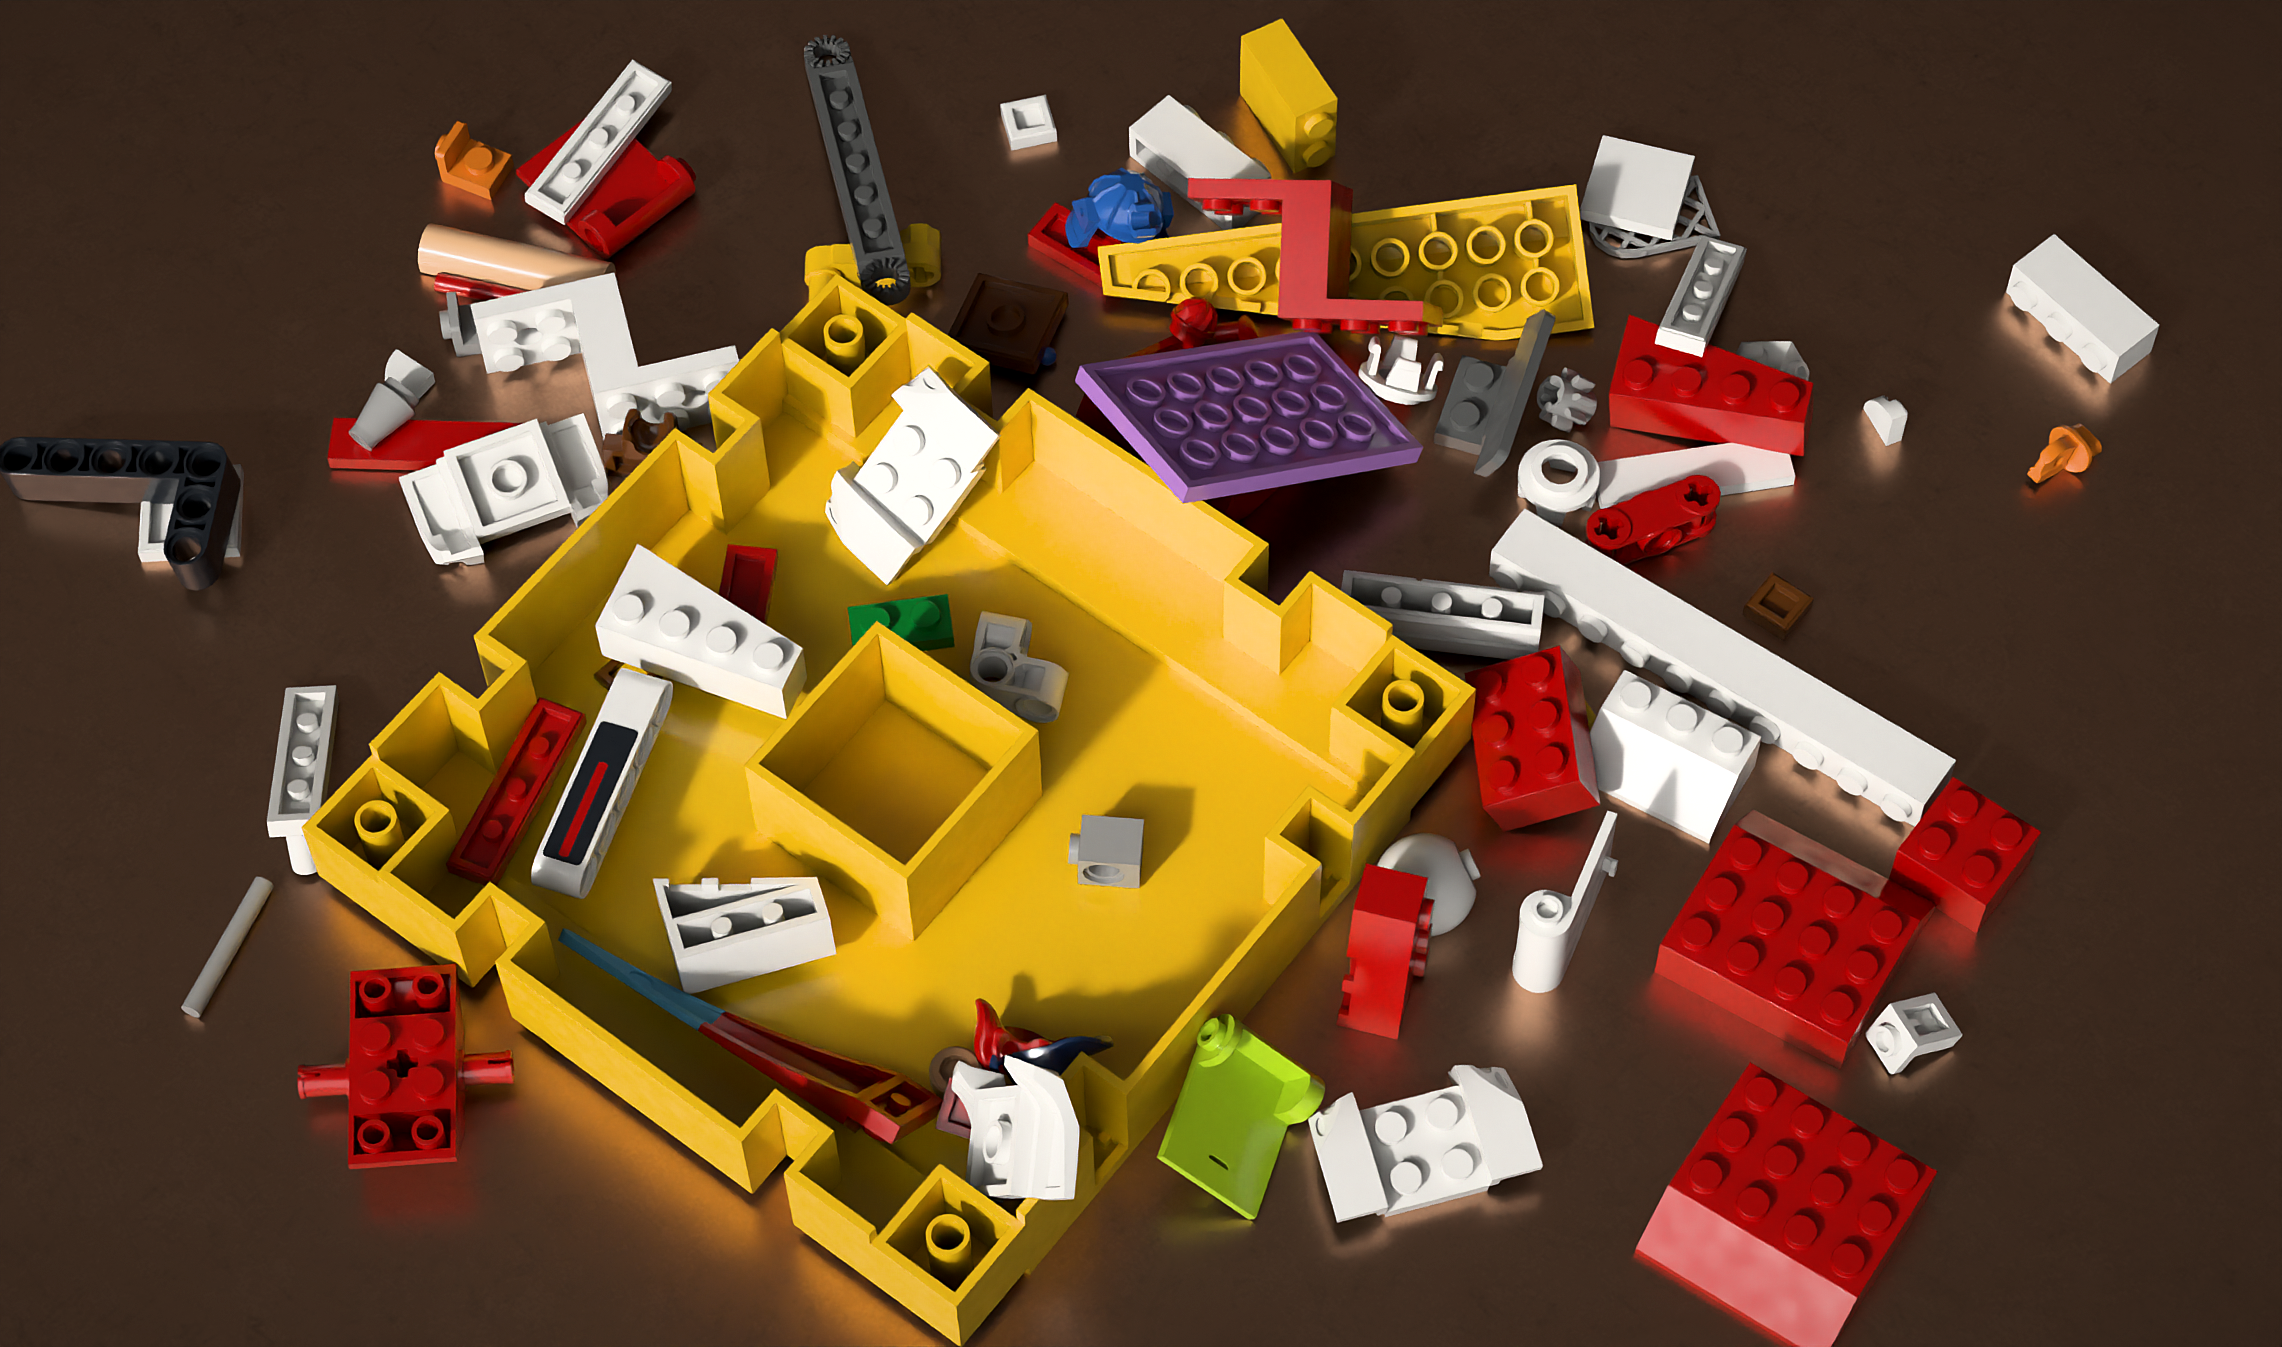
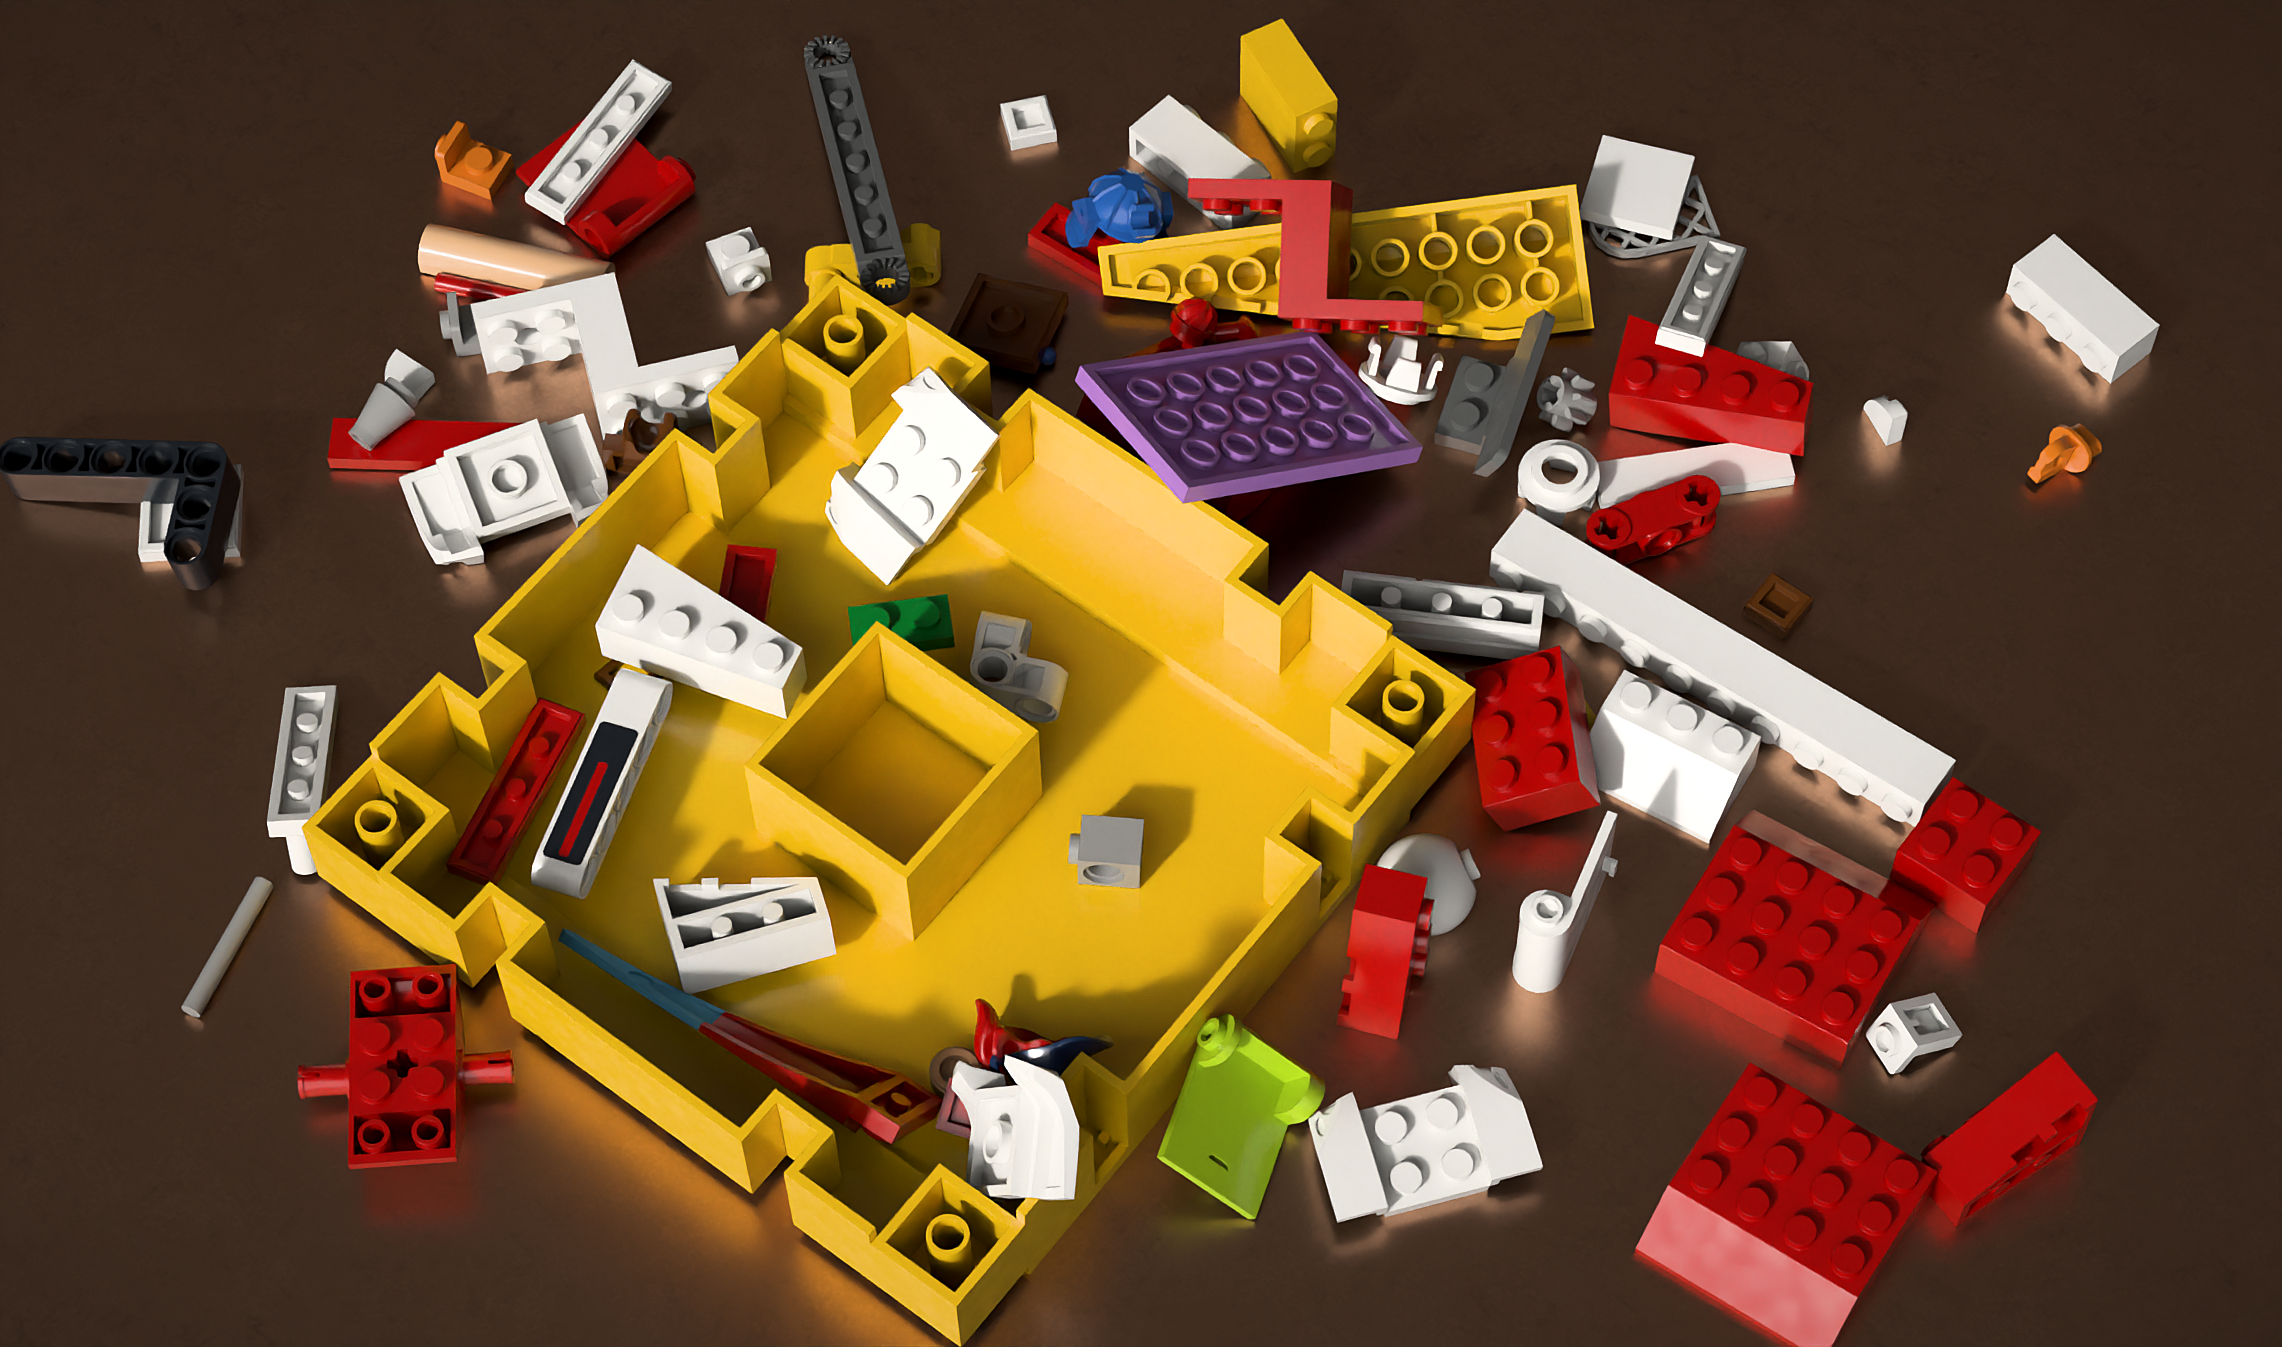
(739, 261): none -> white bracket
(2009, 1139): none -> red wedge

